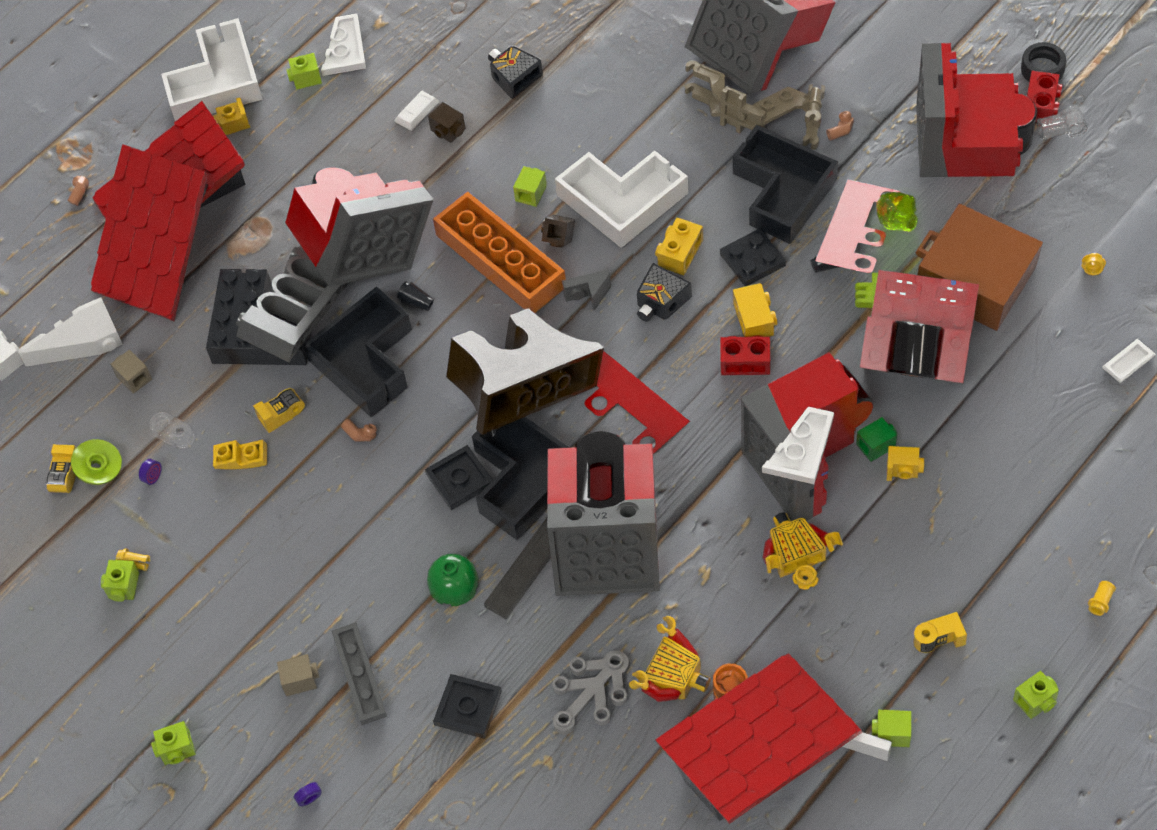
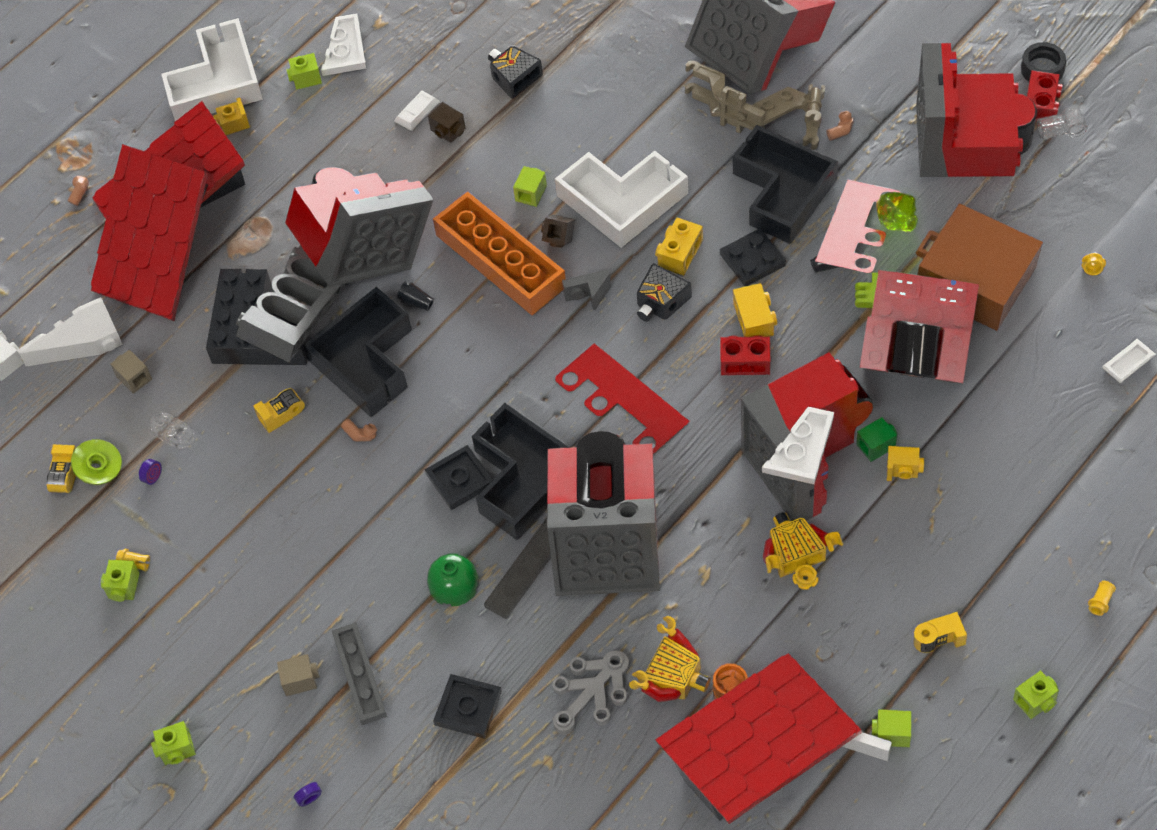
(236, 456): yellow slope -> none
(527, 375): dark brown piece -> none

